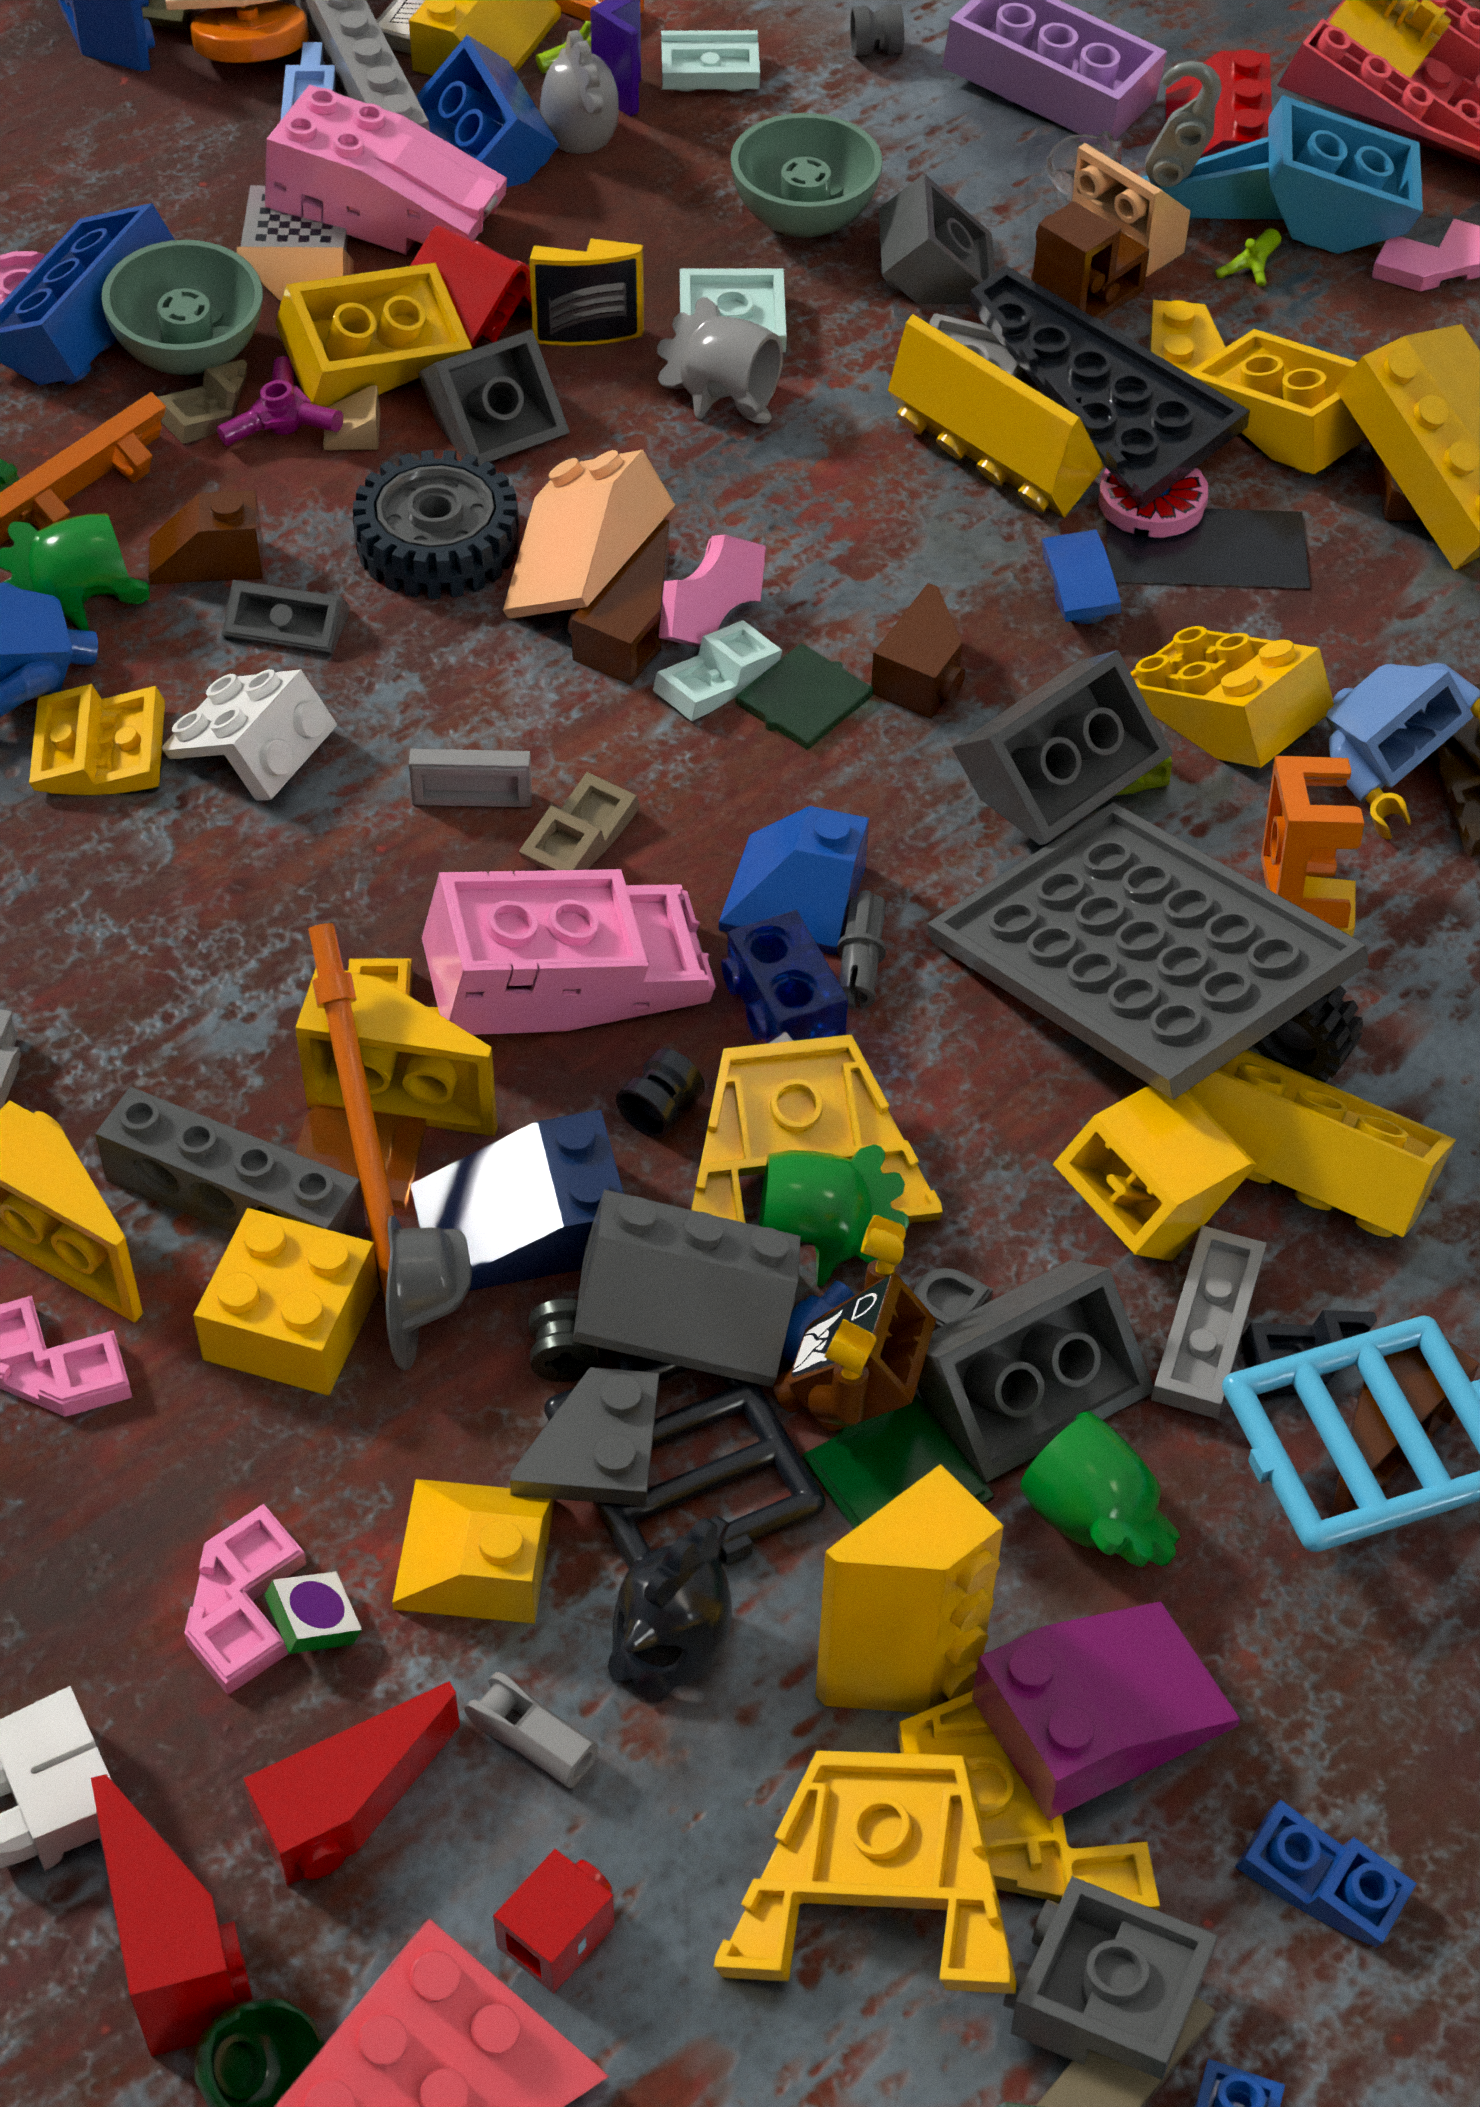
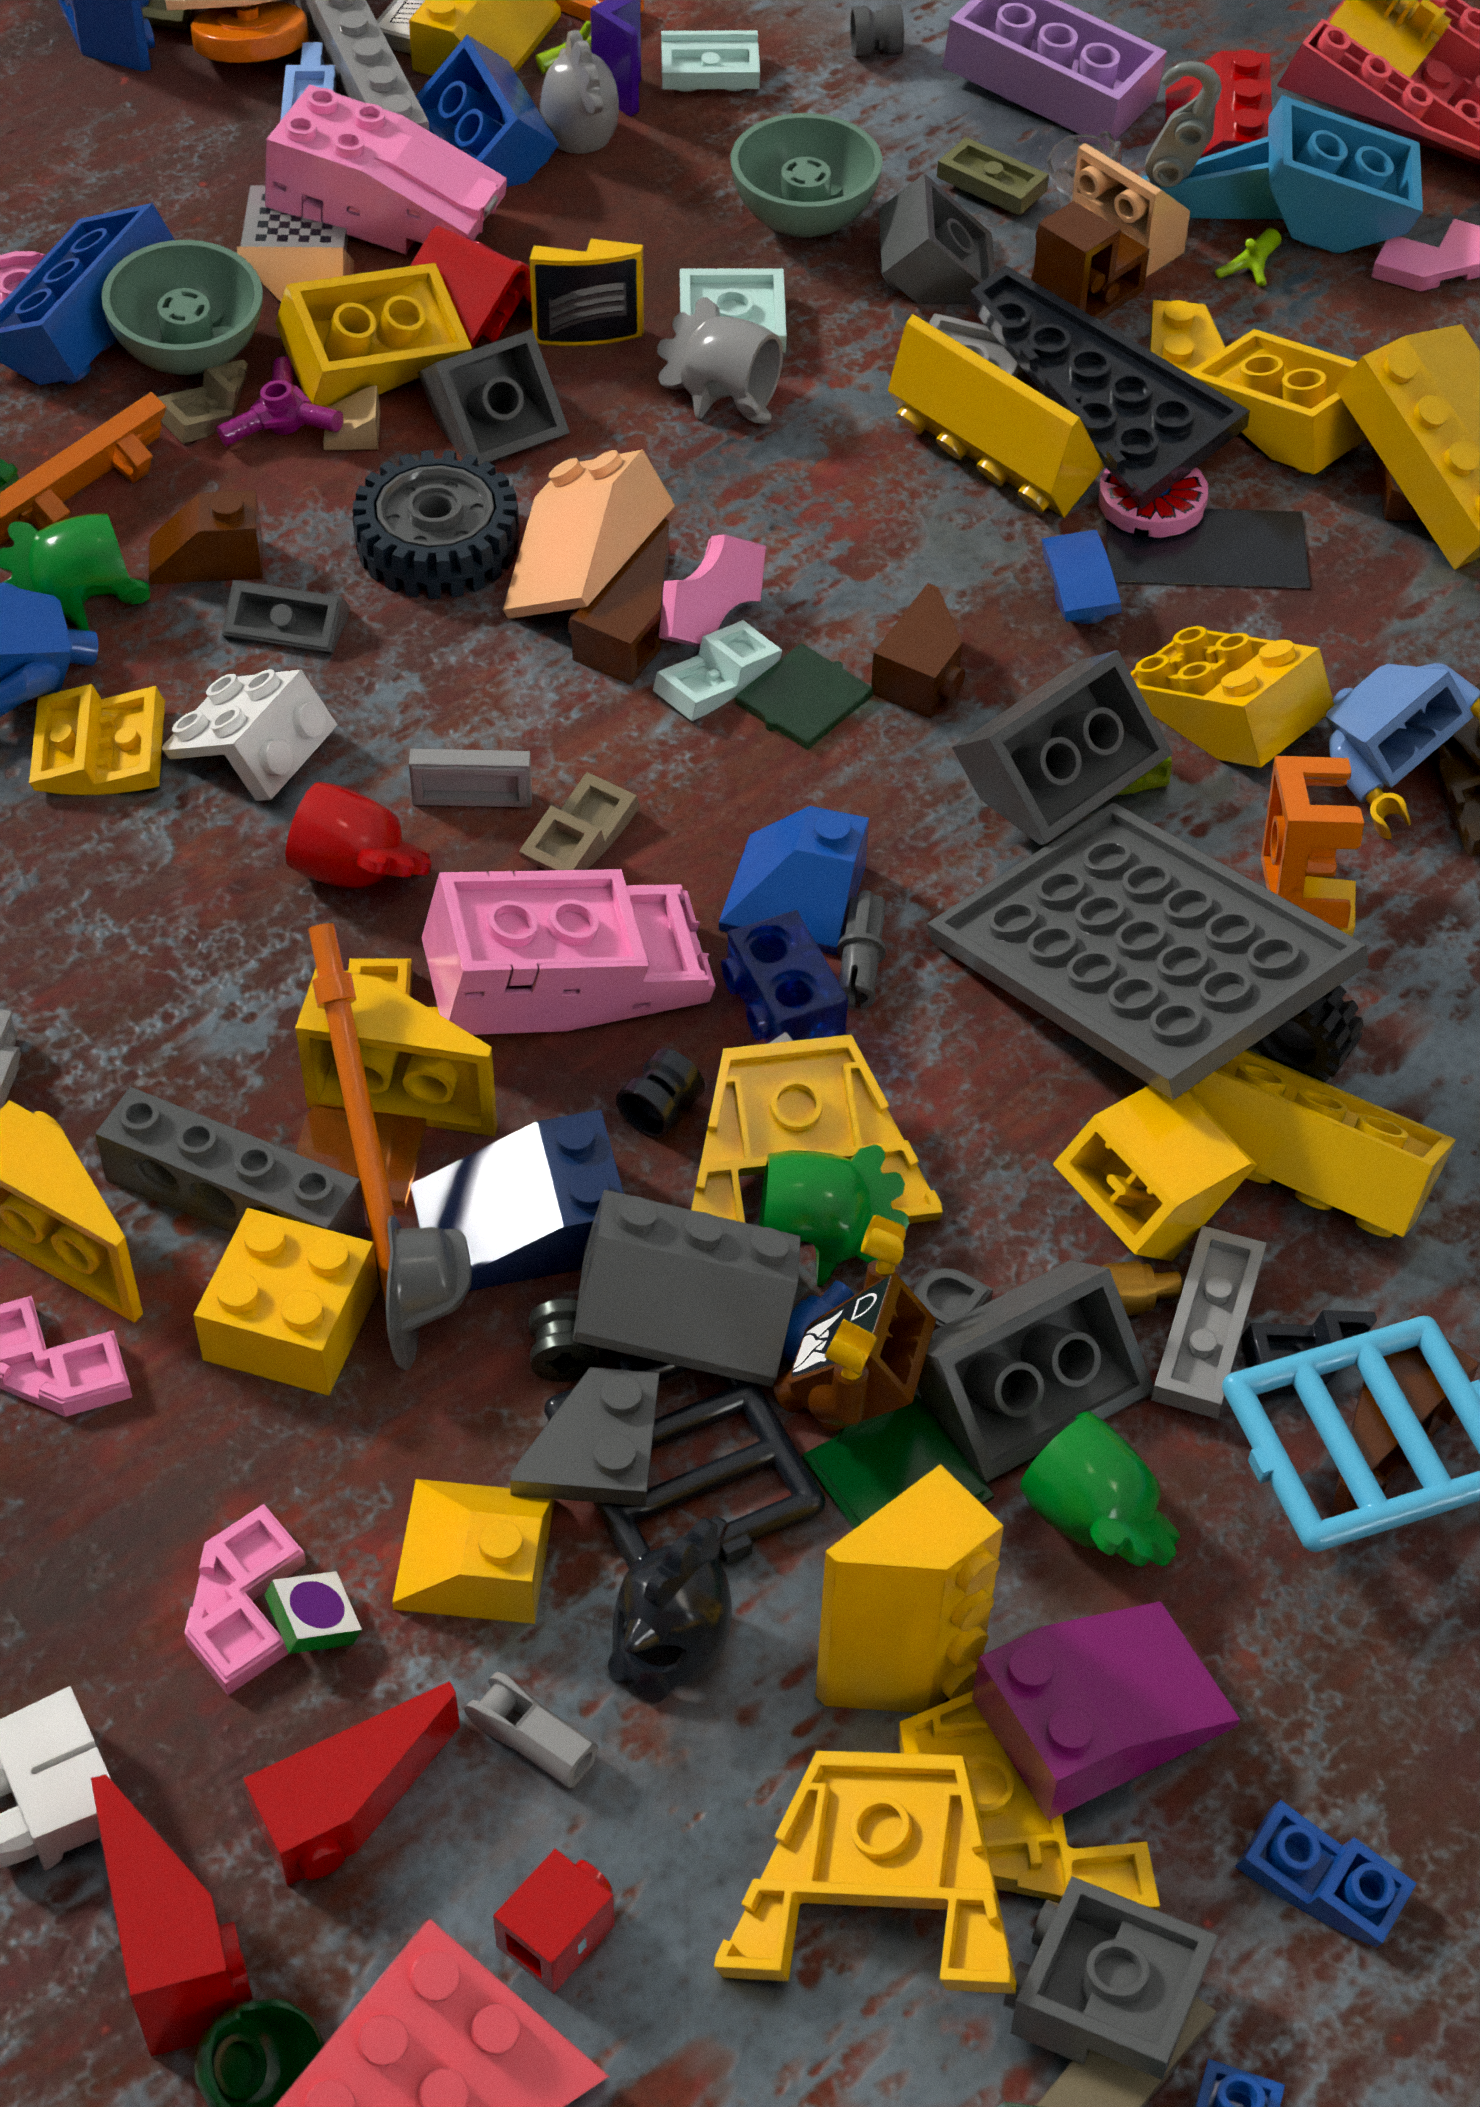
(349, 840): none -> red piece
(992, 176): none -> olive plate
(1142, 1287): none -> pearl gold cylinder

